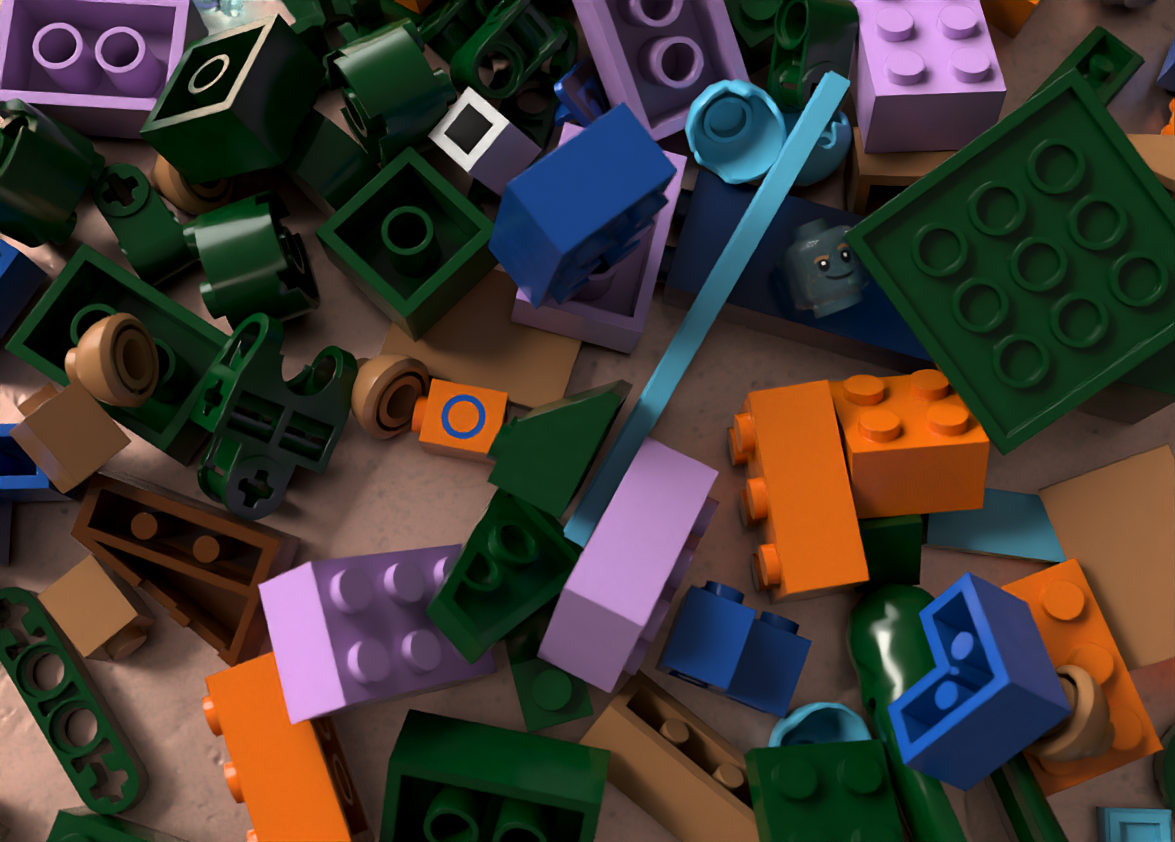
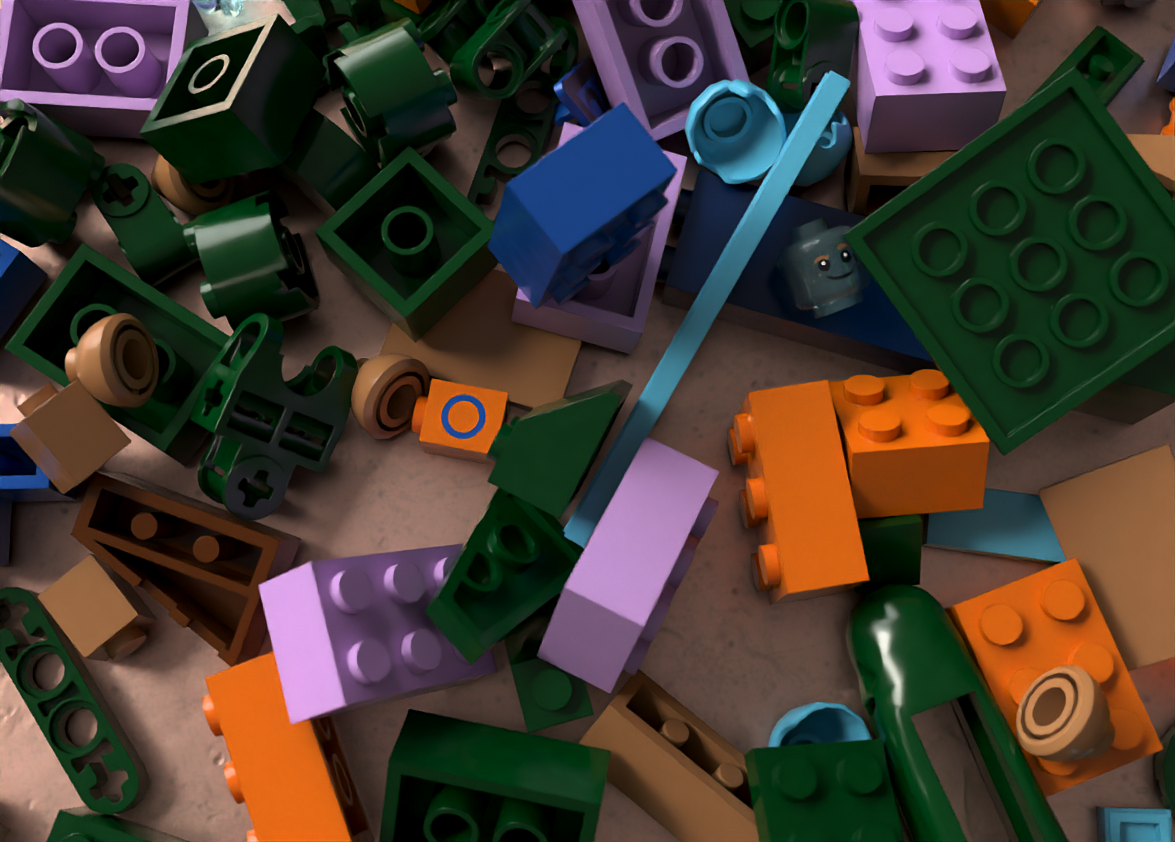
(484, 142): light grey brick -> none
(732, 653): blue brick -> none
(988, 688): blue brick -> none

